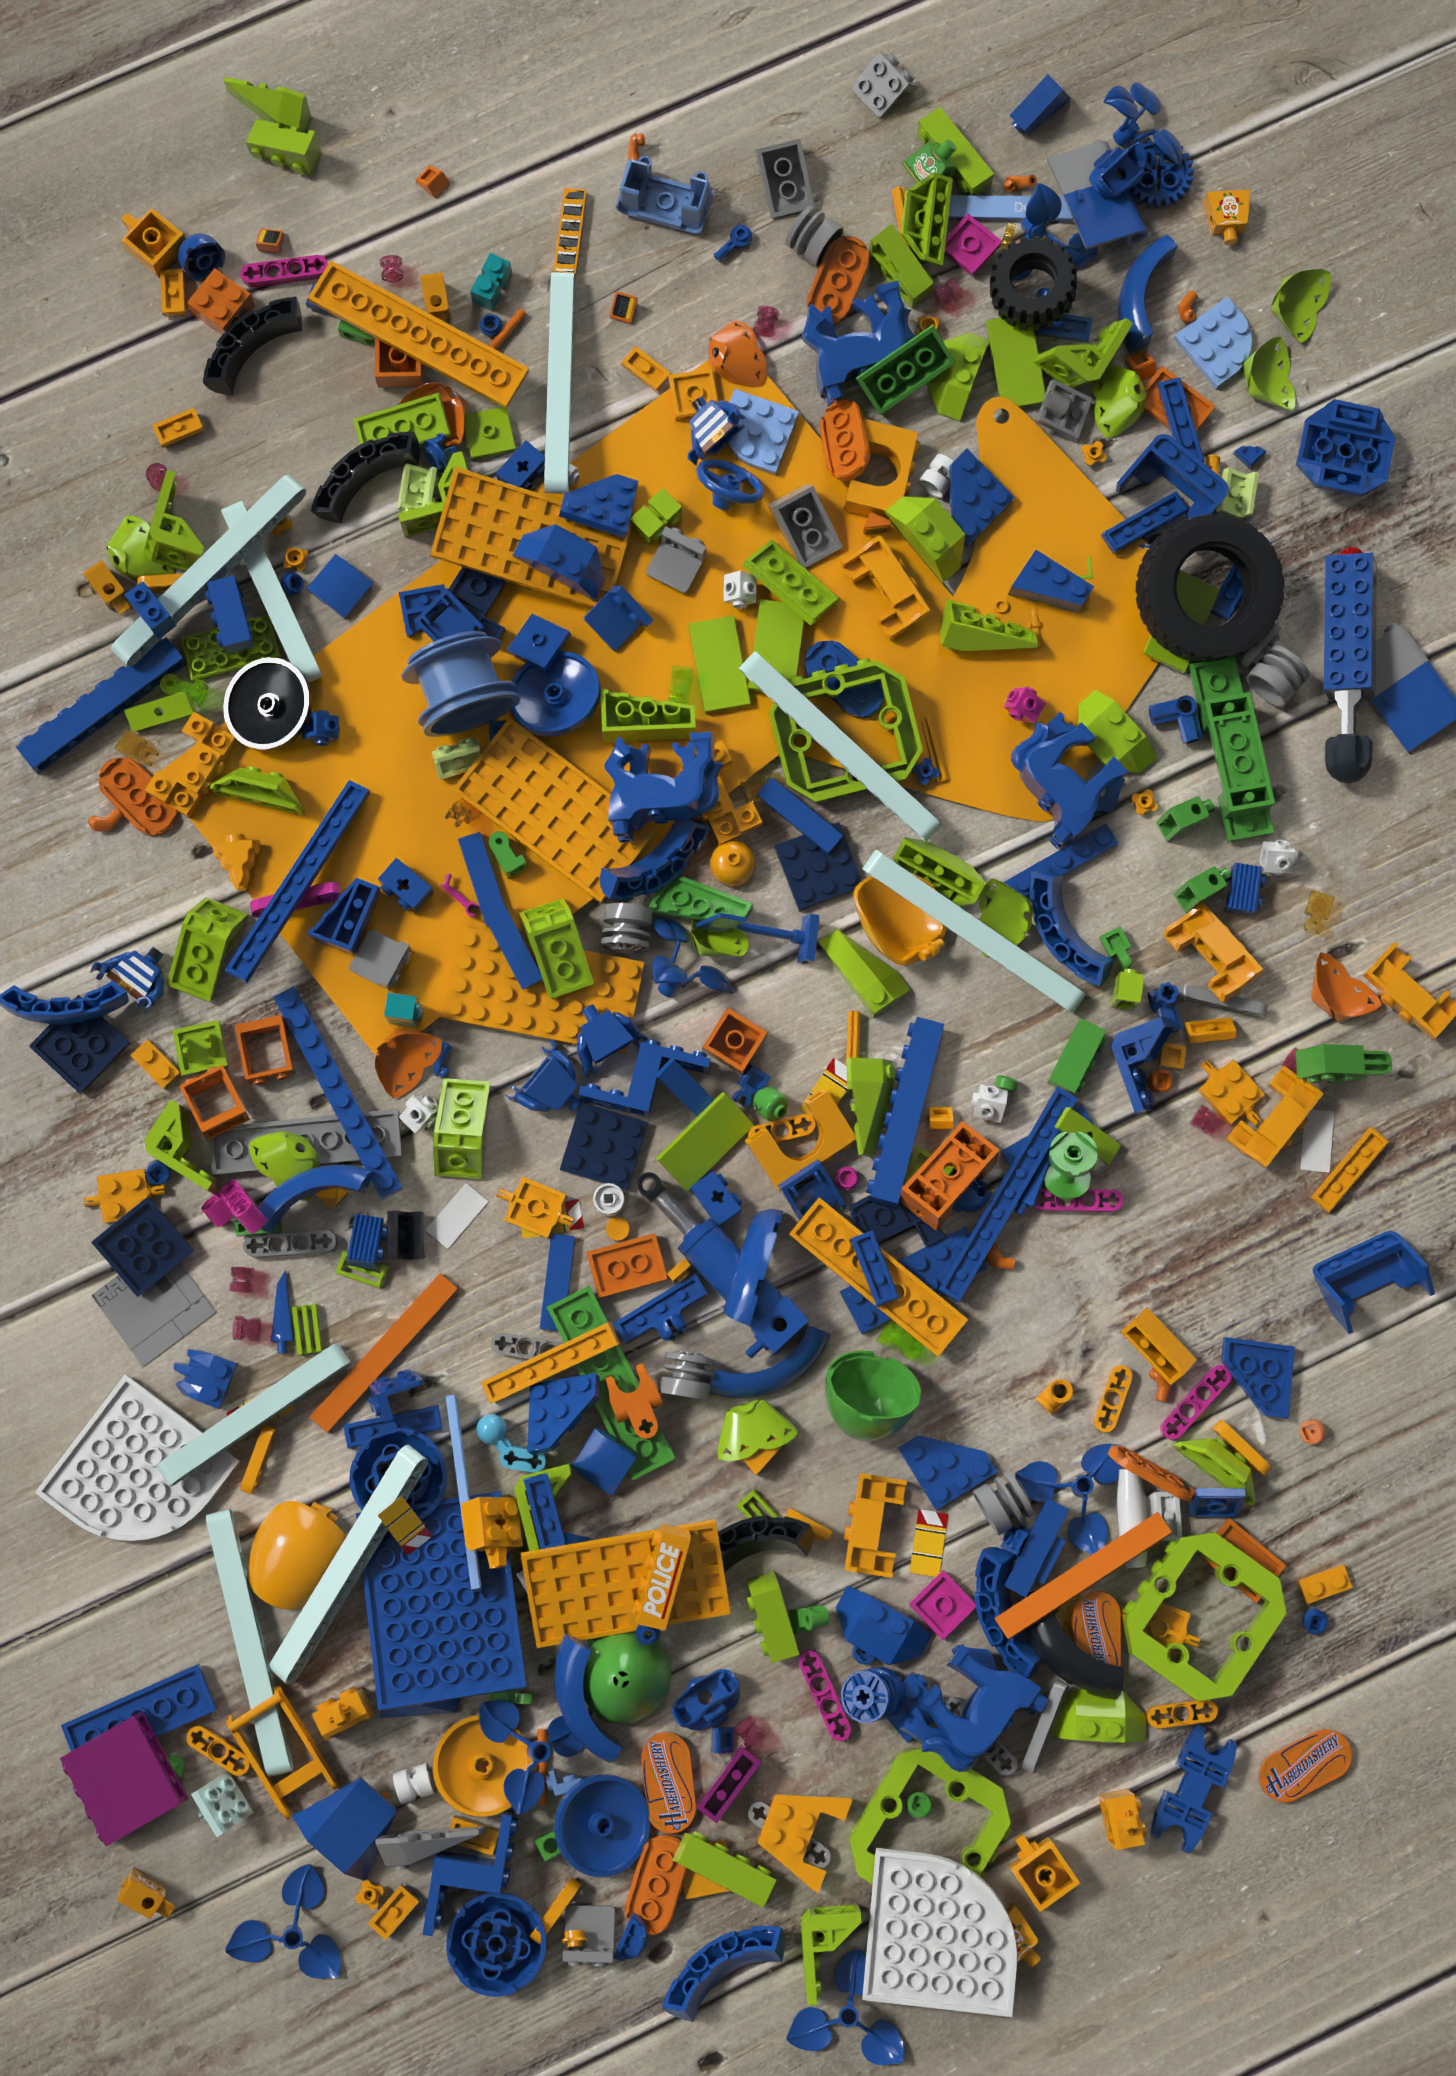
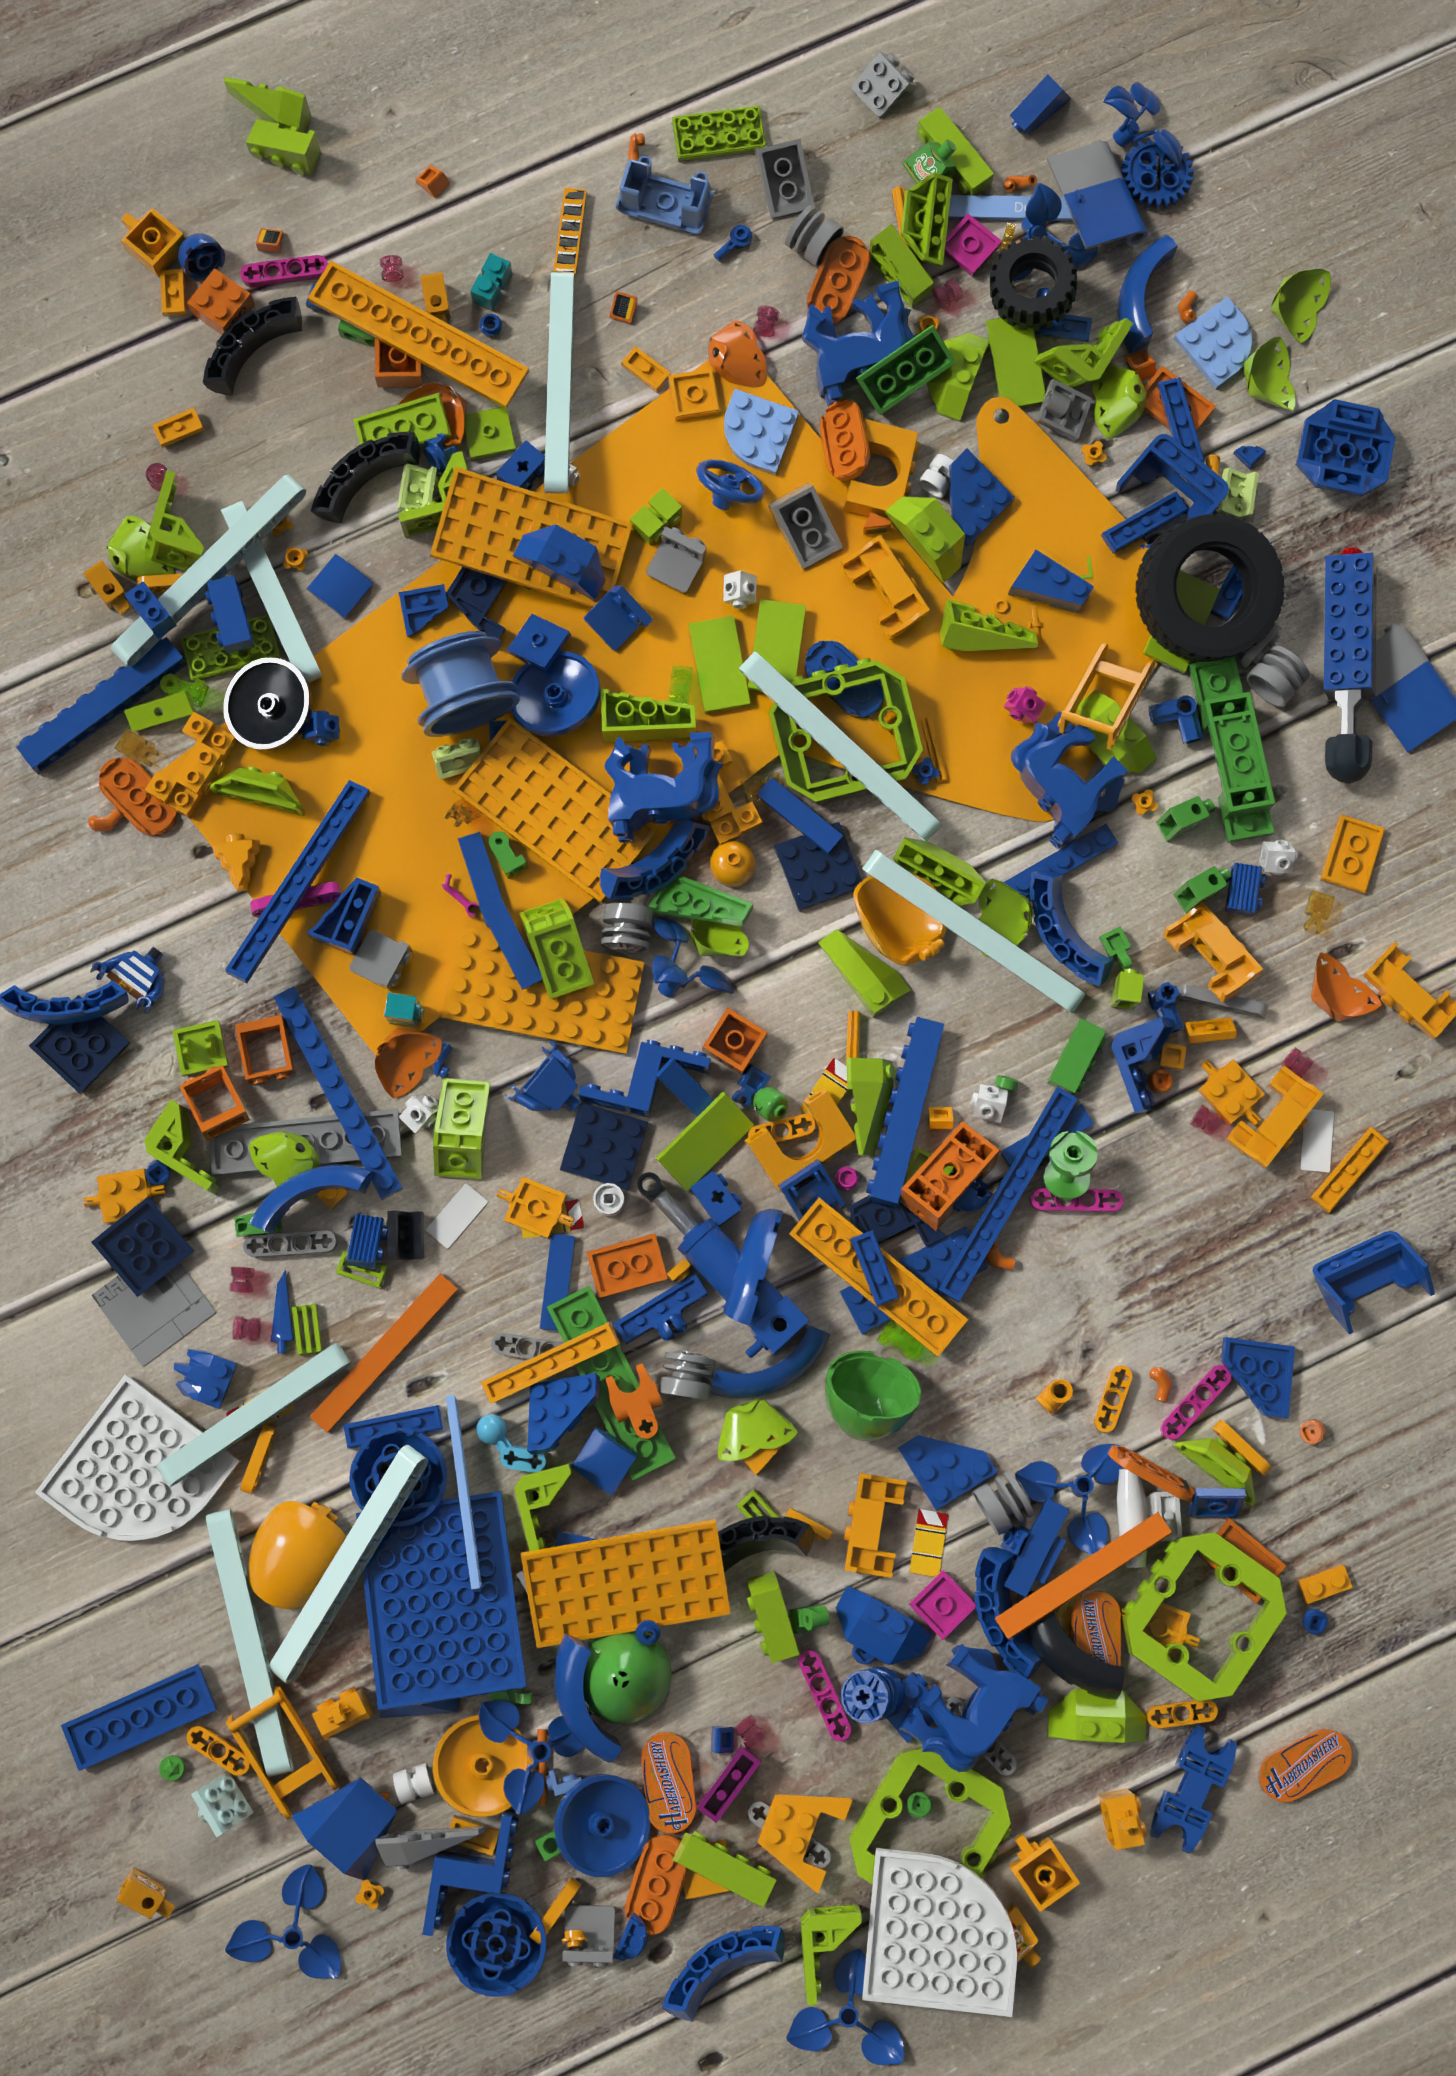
(123, 1778): magenta panel -> none
(155, 1064): light orange plate -> none
(202, 945): lime bracket -> none
(231, 1202): dark pink beam -> none
(296, 580): blue plate -> none
(384, 1387): blue bracket -> none
(393, 1911): light orange plate -> none
(398, 874): blue brick -> none
(404, 1525): yellow sticker -> none
(452, 621): blue container -> none
(492, 1527): light orange hinge -> none
(508, 329): orange bar -> none
(544, 1511): blue plate -> none
(602, 504): blue plate -> none
(604, 1036): blue torso -> none
(617, 1229): light orange tile -> none
(662, 1576): light orange brick -> none
(713, 427): torso -> none
(718, 133): none -> lime tile
(725, 1696): blue piece -> none
(790, 582): lime tile -> none
(805, 937): blue piece -> none
(1033, 1188): blue bar -> none
(1045, 1726): light grey beam -> none
(1074, 1122): lime tile -> none
(1115, 672): none -> light orange piece
(1130, 161): blue piece -> none
(1158, 1346): light orange brick -> none
(1227, 213): light orange torso -> none
(1340, 1063): bright green brick -> none
(1352, 854): none -> light orange tile

